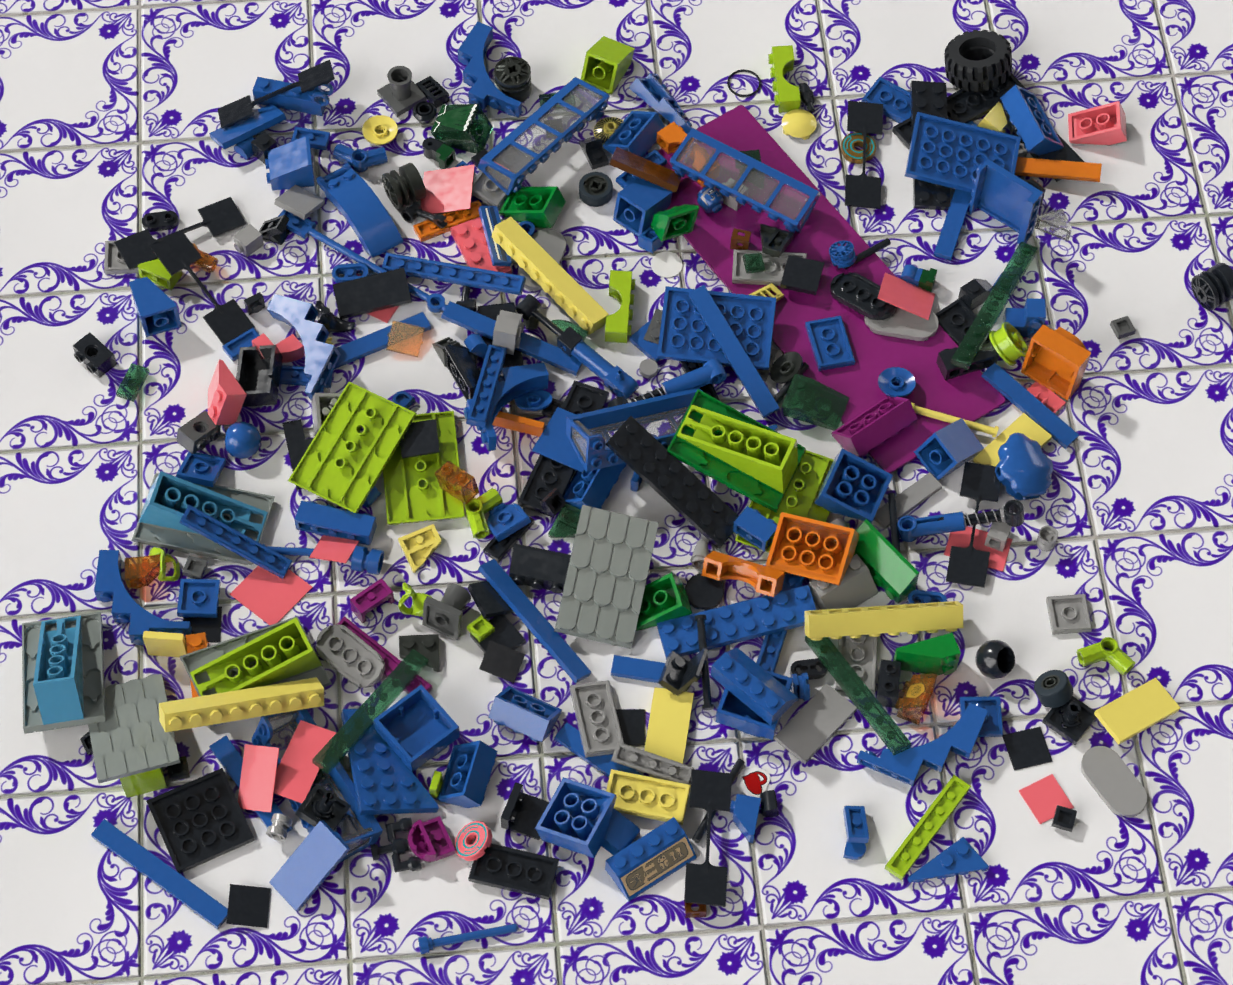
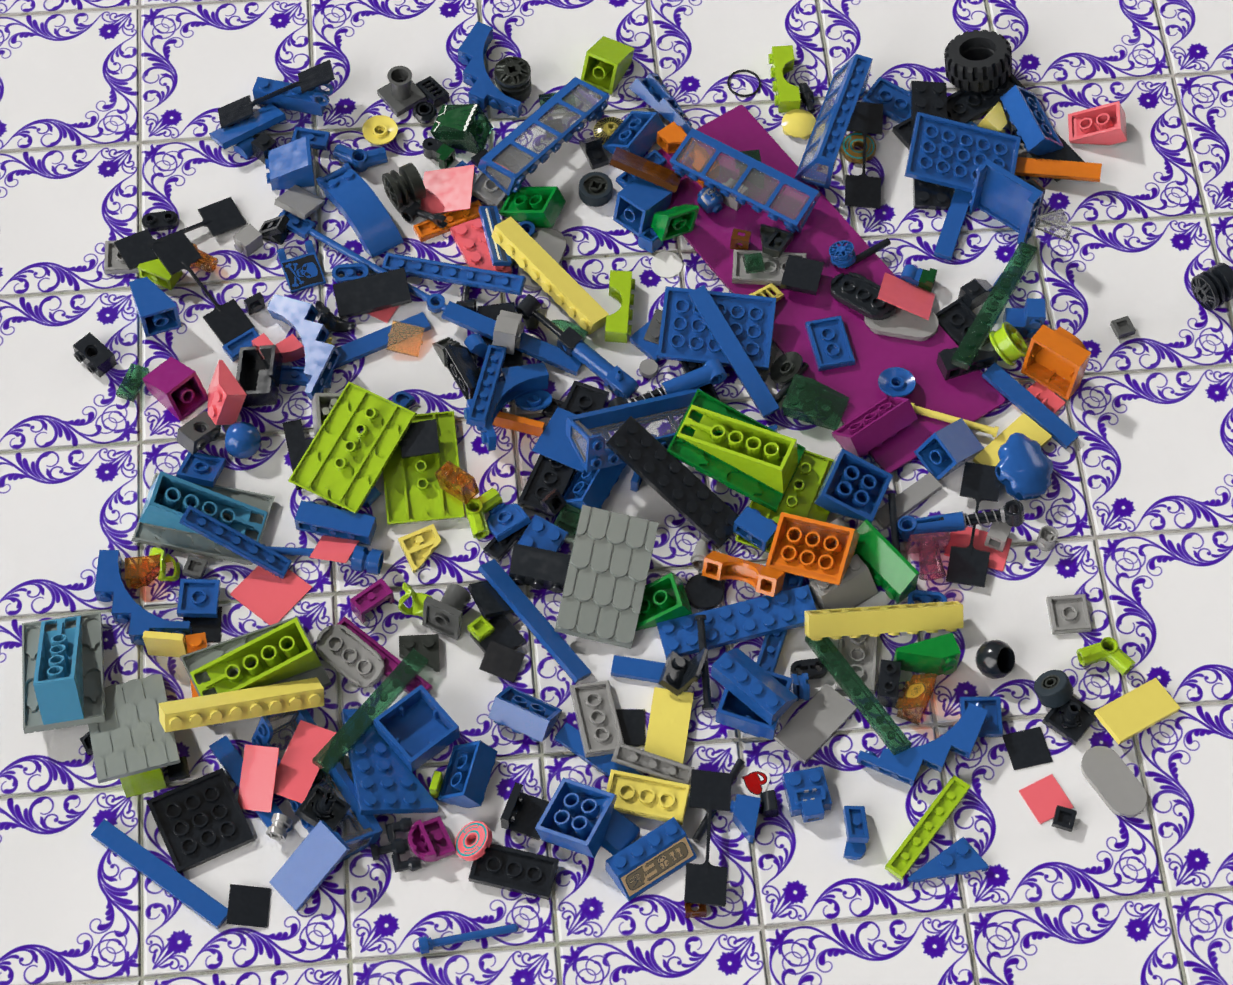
(176, 388): none -> magenta slope
(302, 271): none -> flag
(543, 535): none -> blue plate
(807, 793): none -> blue piece
(833, 121): none -> blue window
(929, 548): none -> clear pink plant

